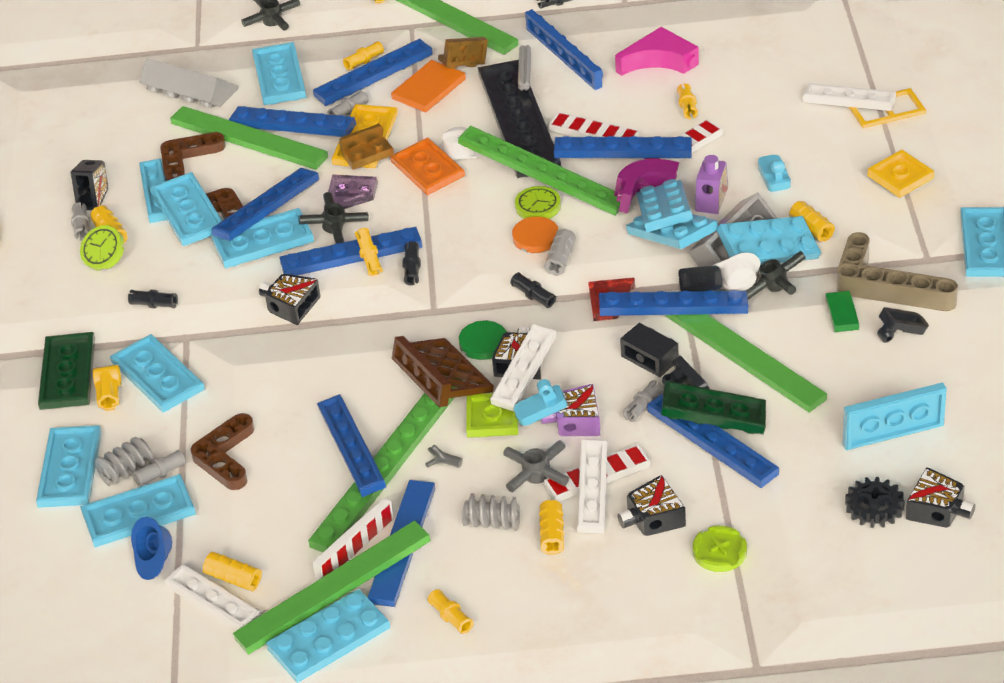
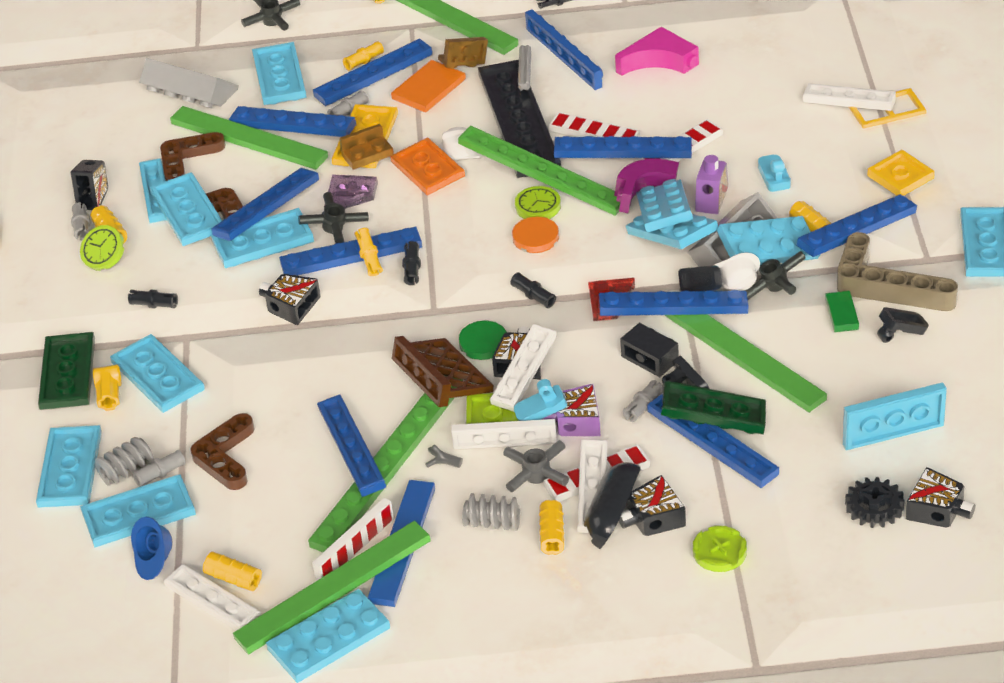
(450, 611): yellow pin -> none
(504, 434): none -> white tile
(560, 252): light grey axle -> none
(610, 501): none -> black brick
(687, 101): yellow pin -> none
(863, 221): none -> blue plate

